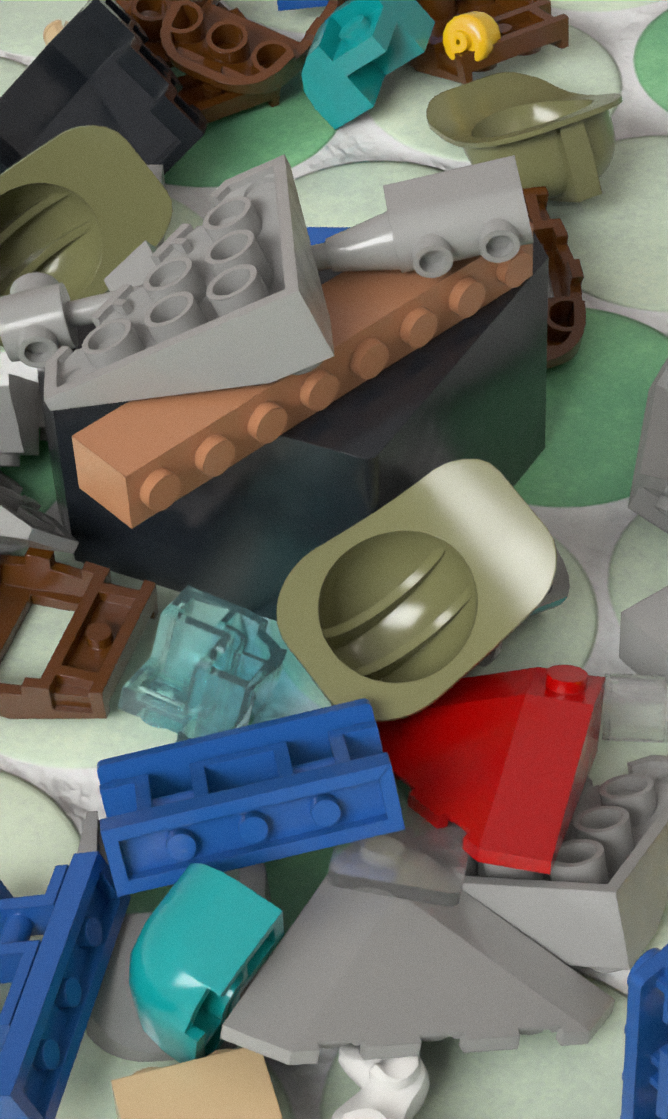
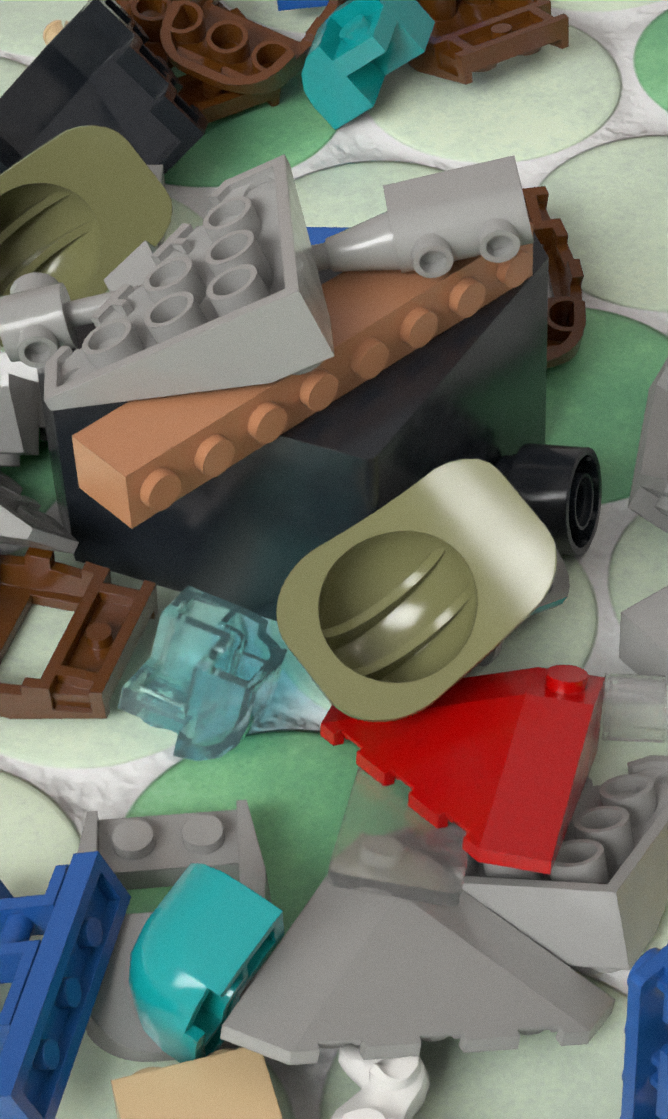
(247, 796): blue fence -> none
(471, 32): yellow piece -> none
(554, 133): olive piece -> none
(560, 488): none -> black piece

